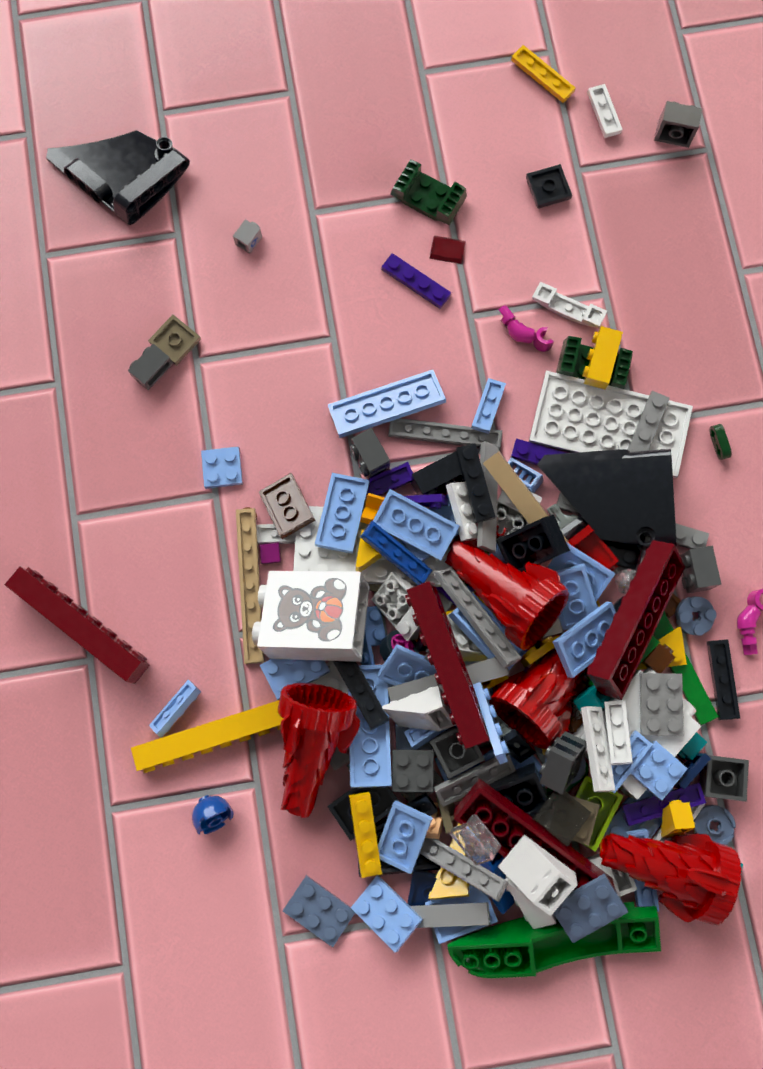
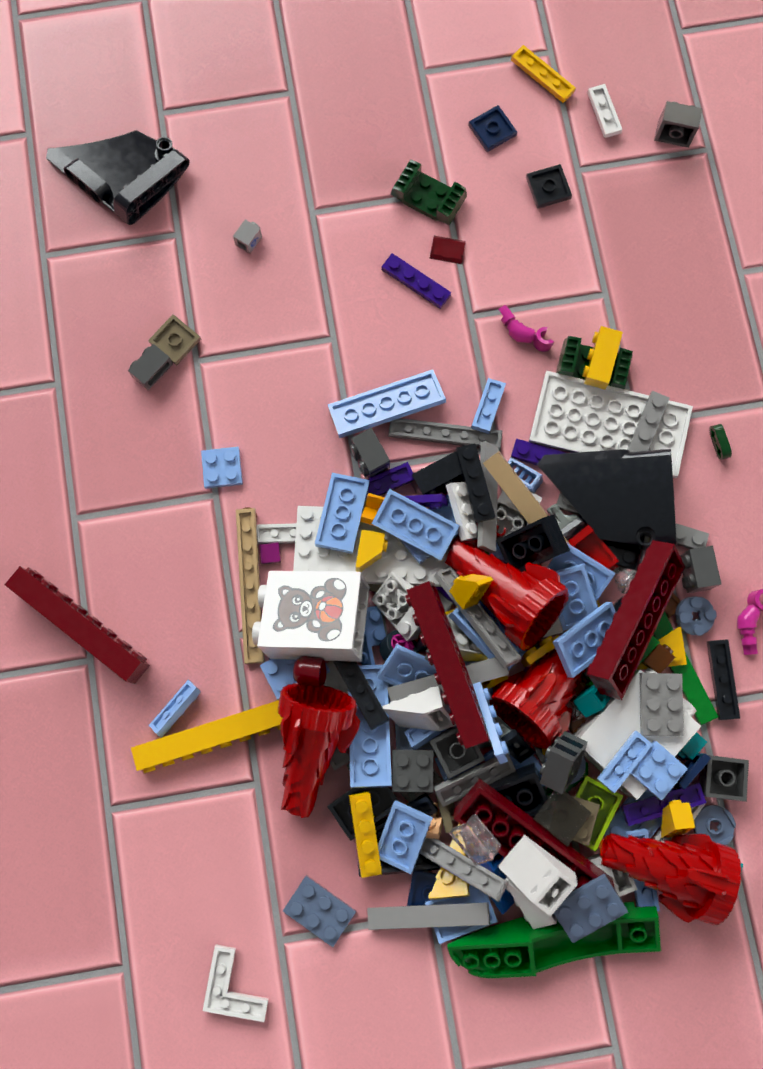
(210, 814): blue cylinder -> none
(225, 1002): none -> white plate
(286, 506): tile -> none
(307, 671): none -> dark red helmet
(386, 913): light blue plate -> none
(396, 553): blue tile -> none
(469, 589): none -> yellow slope
(492, 128): none -> dark blue tile
(567, 307): white slope -> none
(597, 749): white plate -> none
(618, 732): white plate -> none

